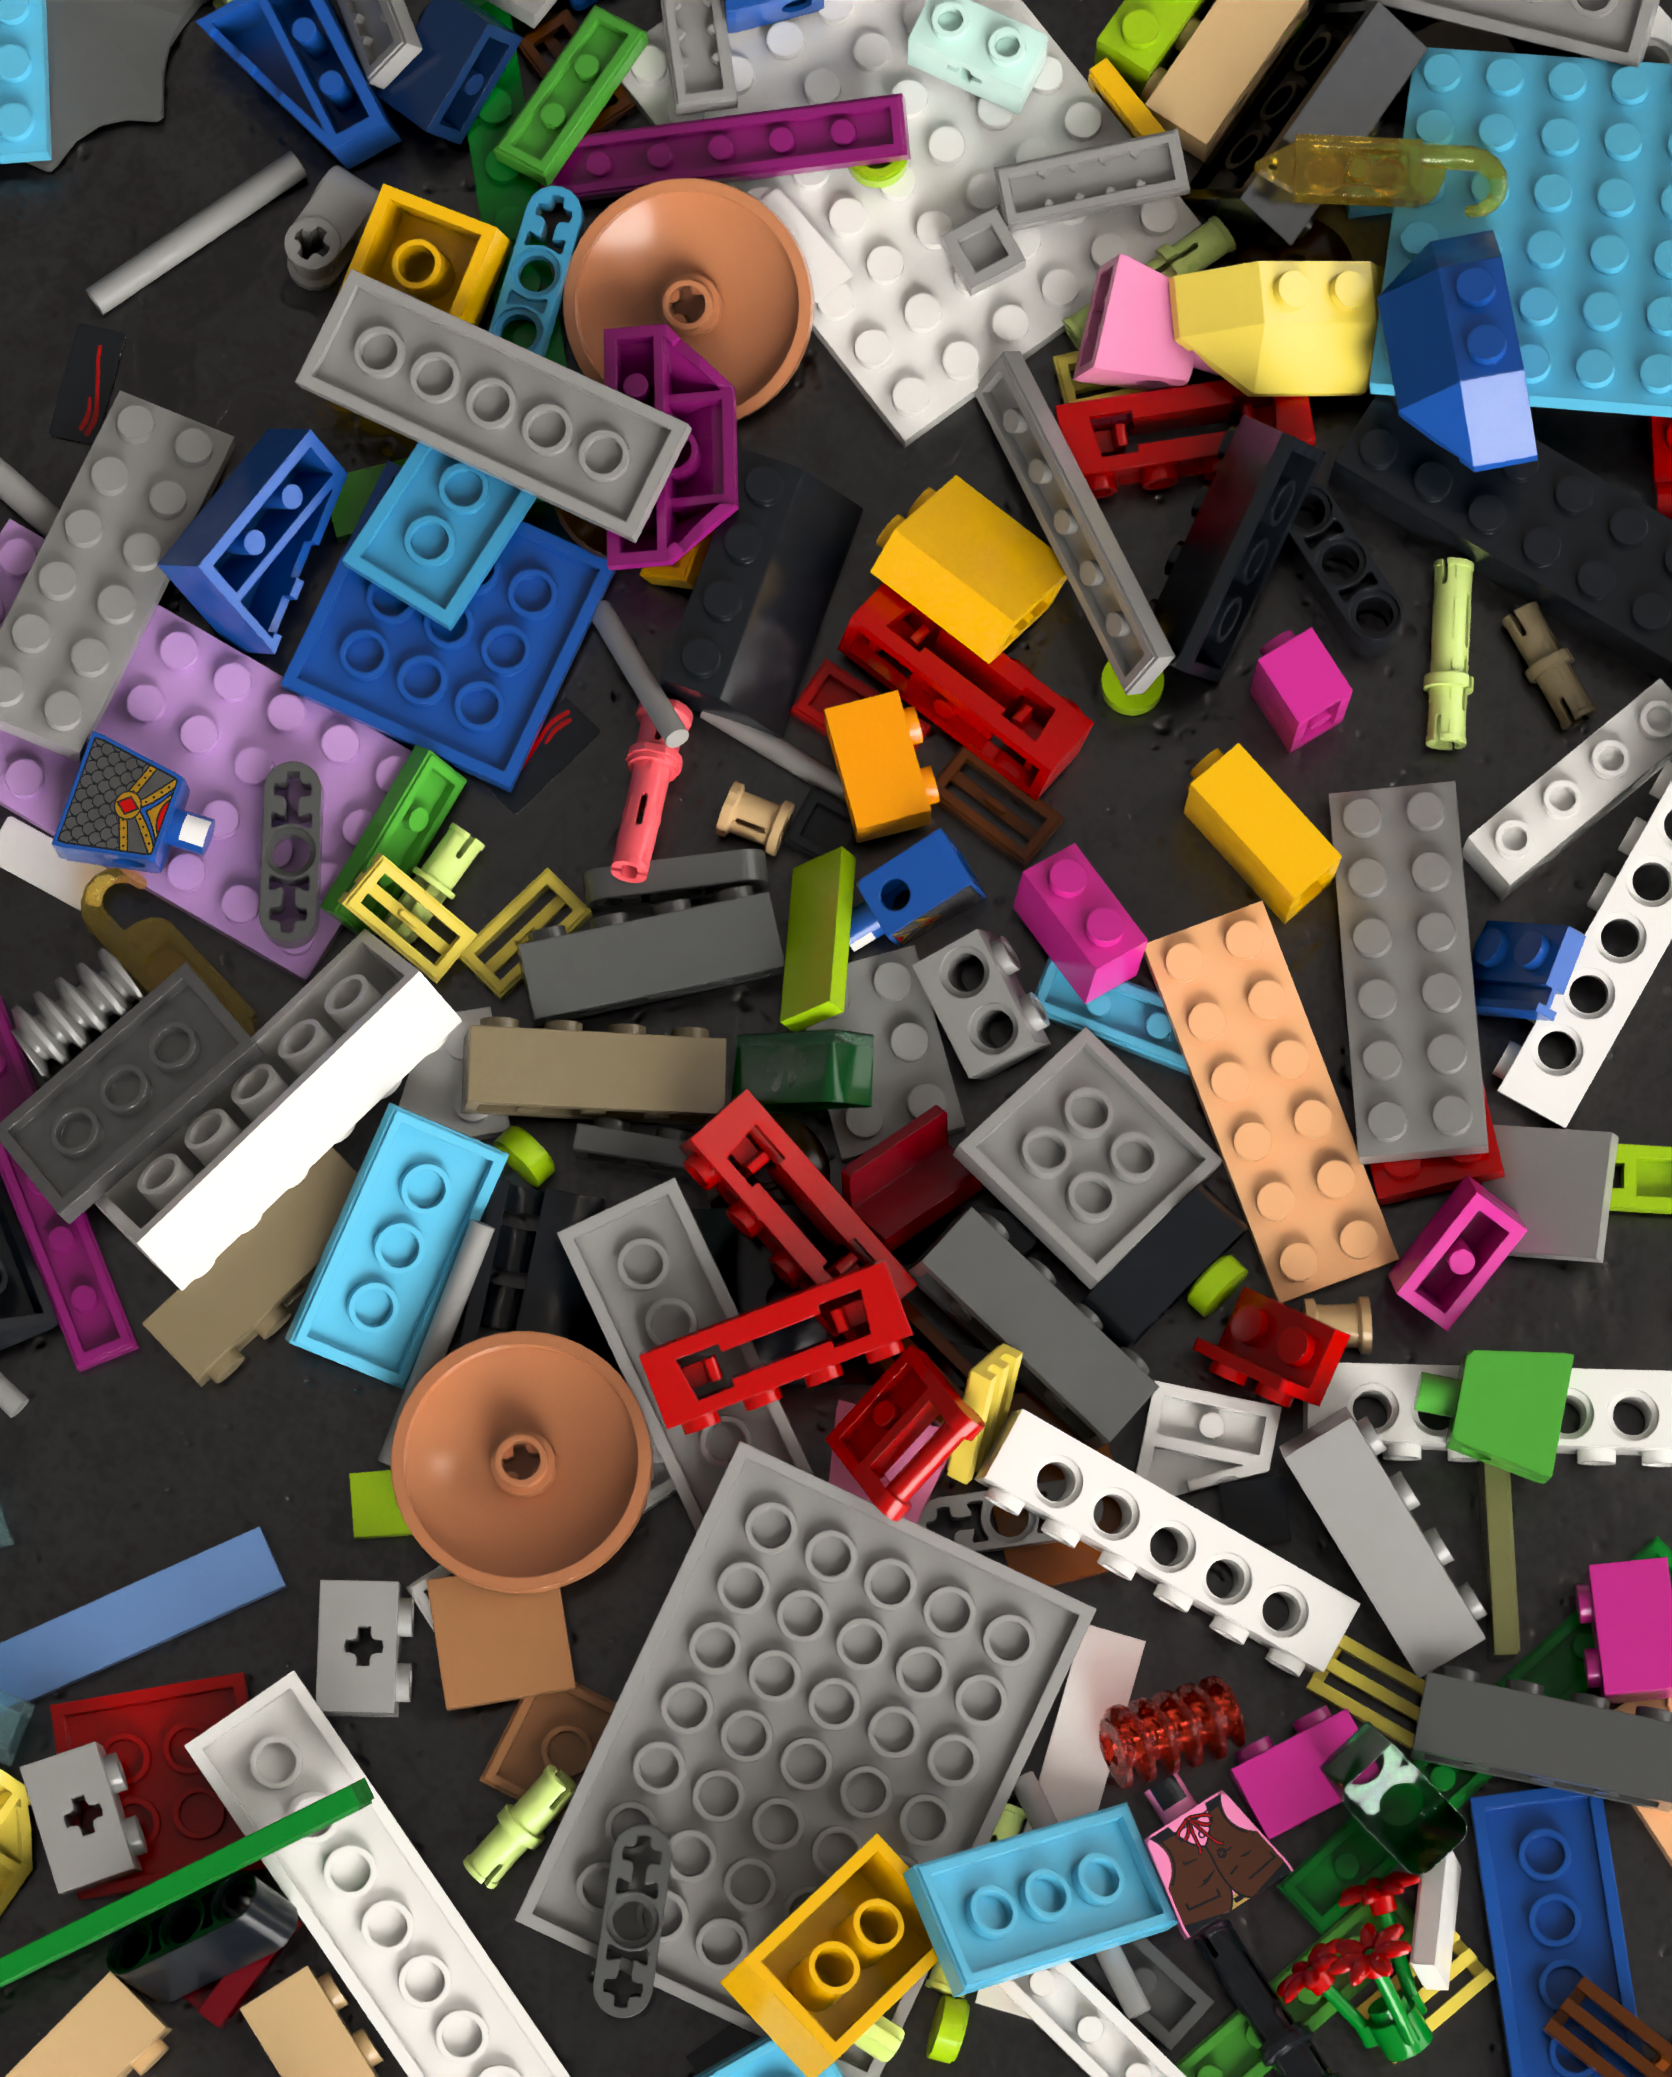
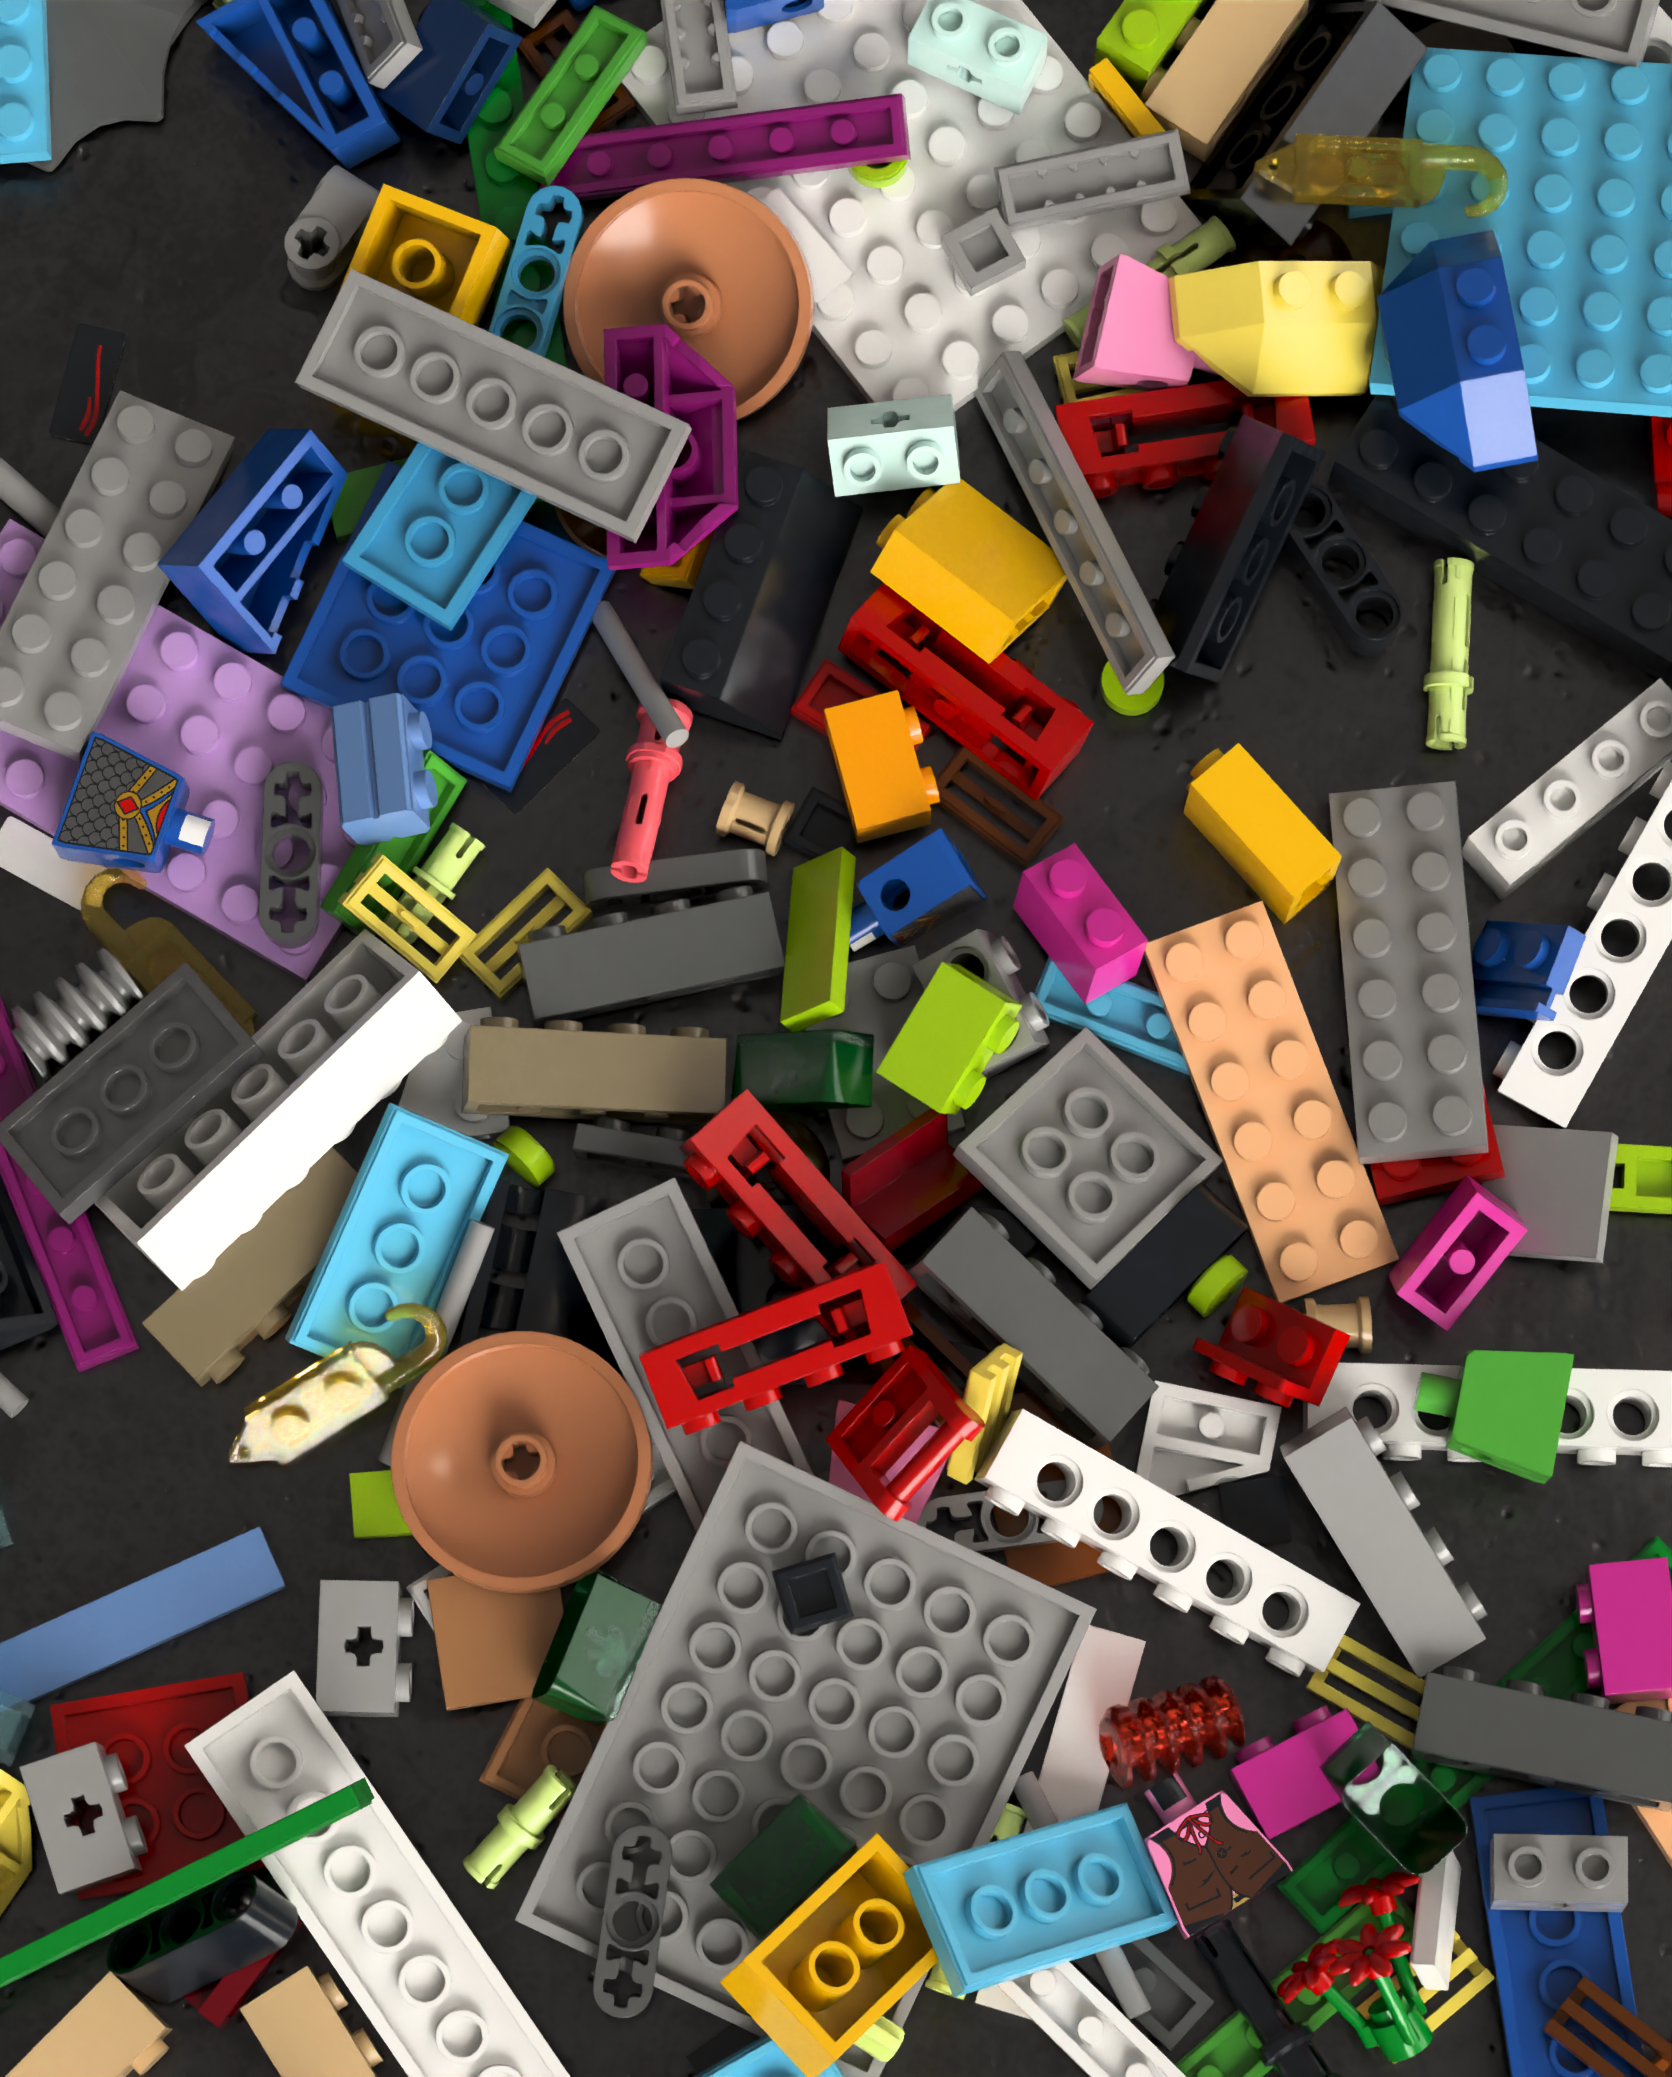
(196, 232): light grey piece -> none
(335, 1392): none -> clear yellow plate
(382, 768): none -> medium blue brick
(596, 1649): none -> piece
(781, 1865): none -> piece
(782, 754): light grey bar -> none
(812, 1593): none -> black tile
(893, 445): none -> light aqua brick
(948, 2029): lime tile -> none
(951, 1039): none -> lime brick
(1299, 688): dark pink brick -> none
(1498, 1562): olive tile -> none
(1549, 665): dark tan pin -> none
(1558, 1872): none -> light grey brick

